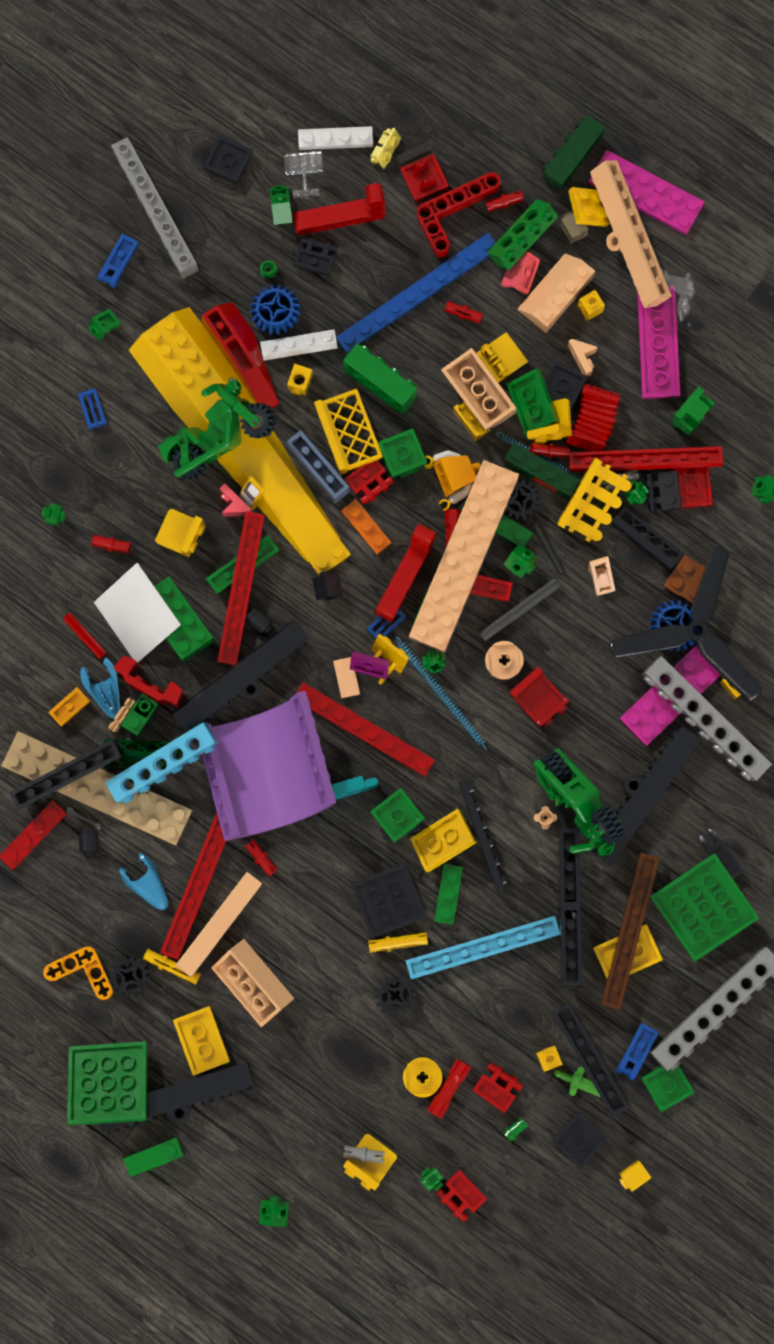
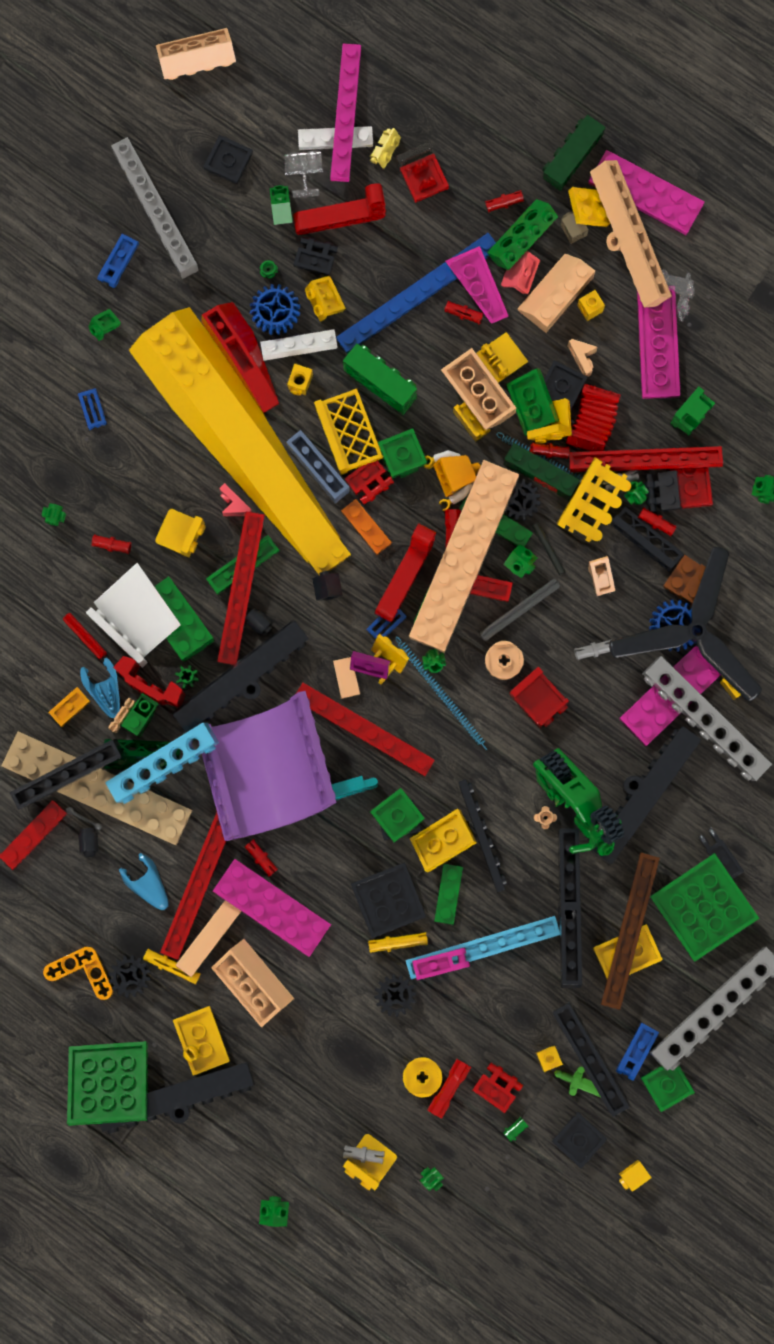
(123, 641): none -> white plate
(154, 1156): green slope -> none
(189, 672): none -> green gear
(195, 1052): none -> yellow hinge
(196, 54): none -> light nougat slope
(222, 432): green piece -> none
(251, 493): slope -> none
(271, 908): none -> dark pink plate
(324, 297): none -> yellow bracket
(345, 113): none -> dark pink plate
(440, 964): none -> dark pink plate
(452, 206): red beam -> none
(465, 1191): red plate -> none
(478, 281): none -> dark pink wing
(592, 650): none -> light grey pin
(657, 521): none -> red pin

